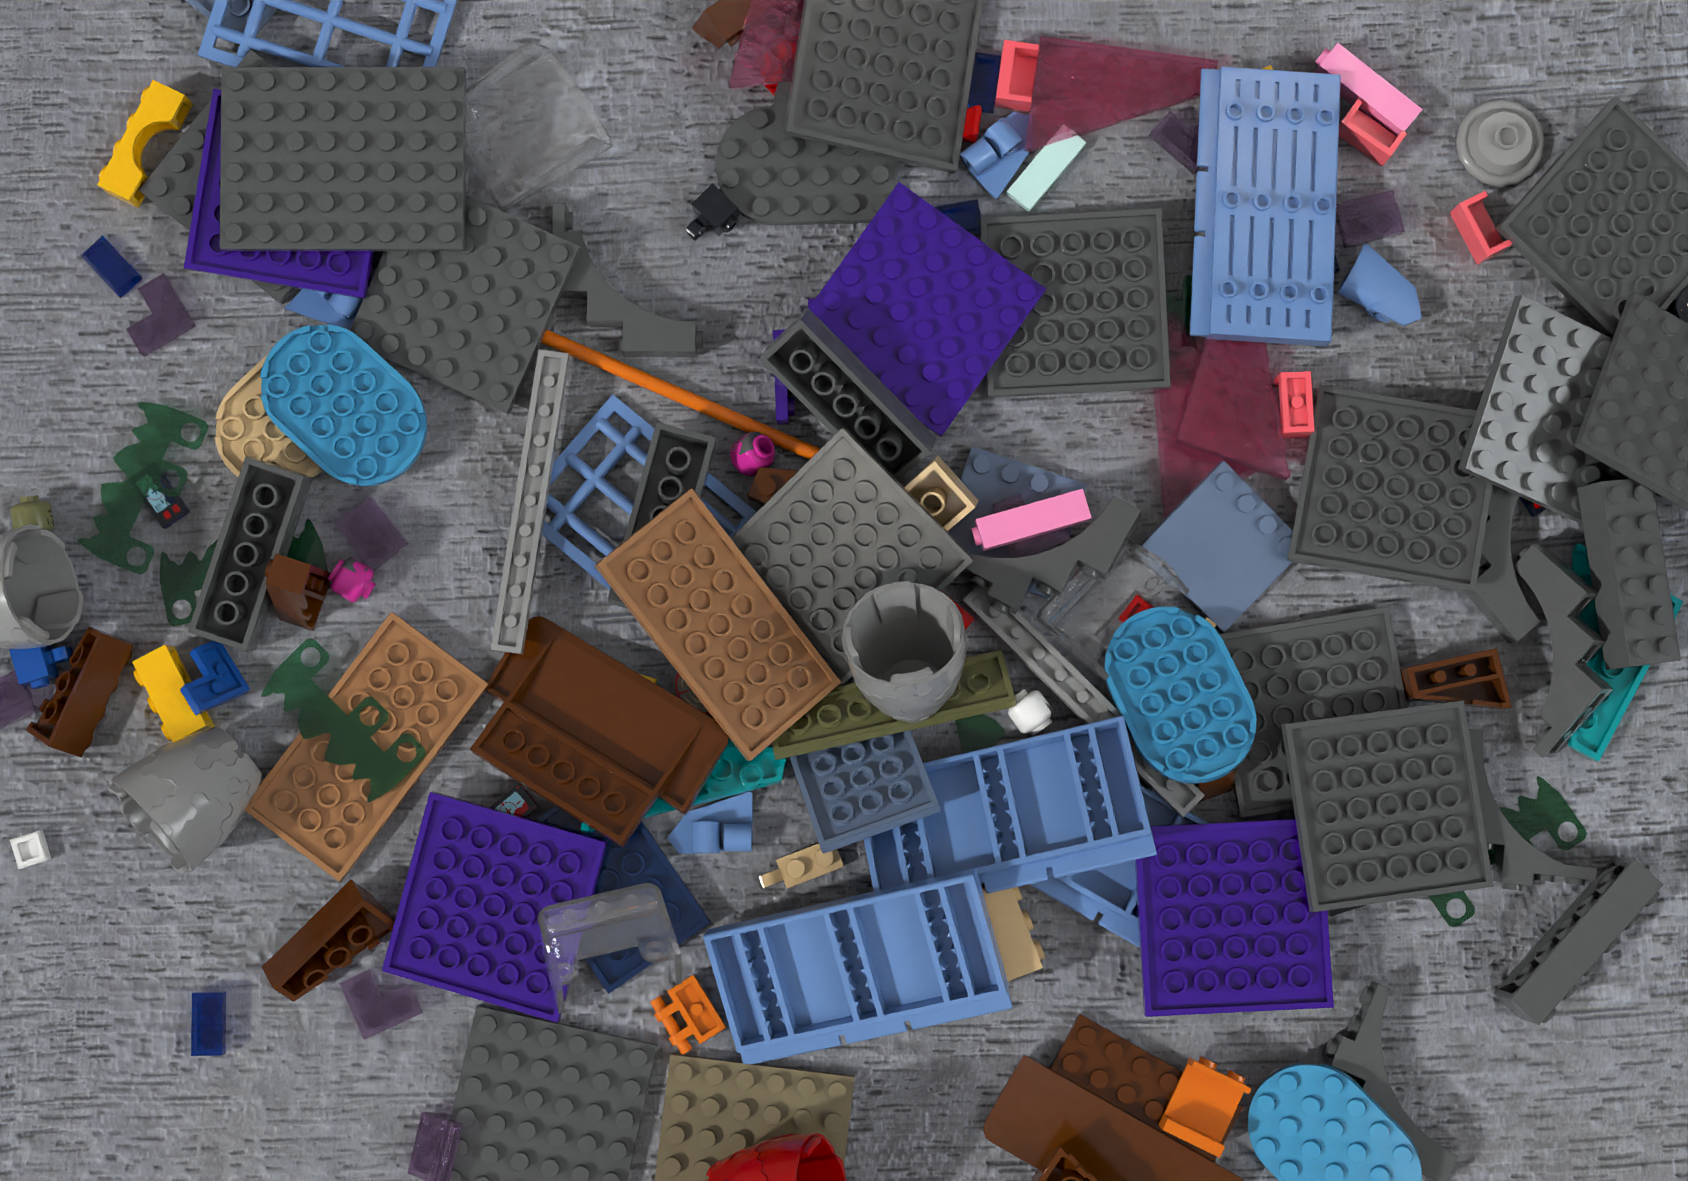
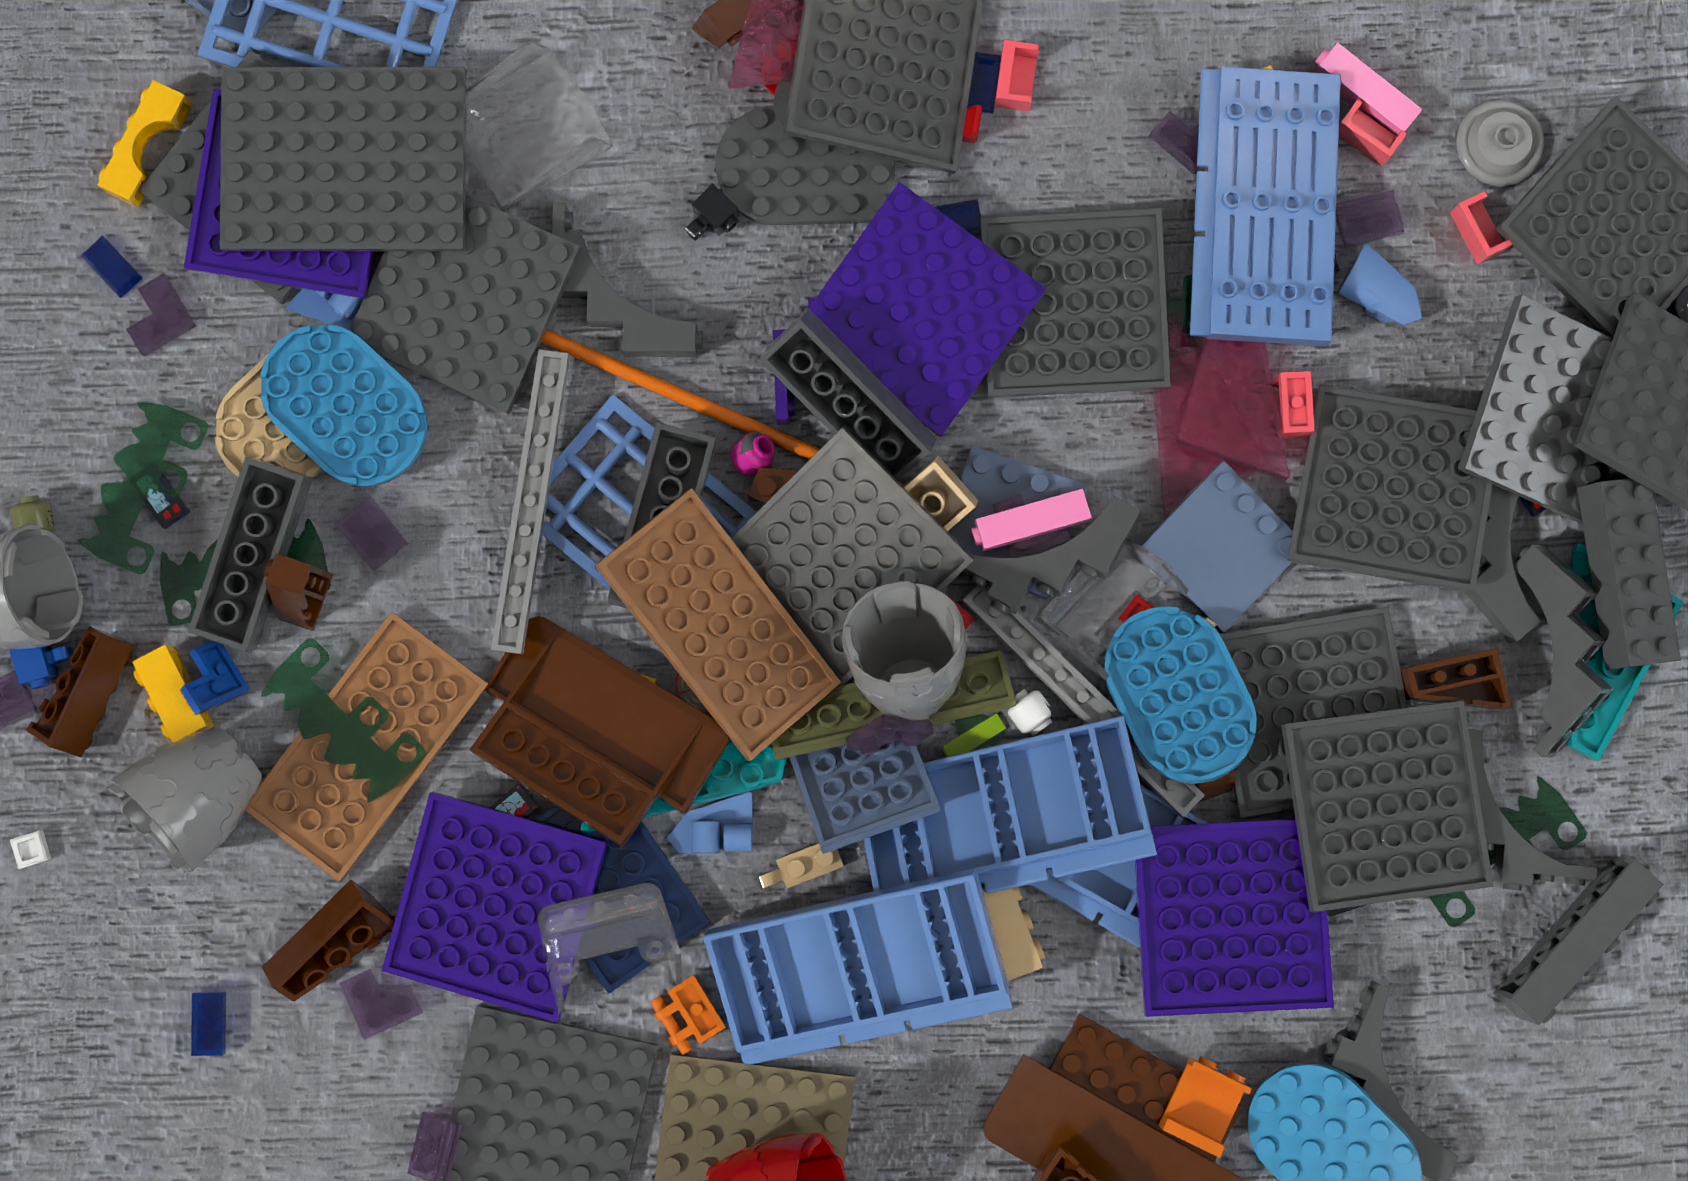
(352, 579): dark pink head -> none
(887, 730): none -> clear purple plate
(975, 736): none -> lime piece
(998, 153): medium blue panel -> none
(1044, 171): light aqua tile -> none
(1100, 85): clear pink wing -> none

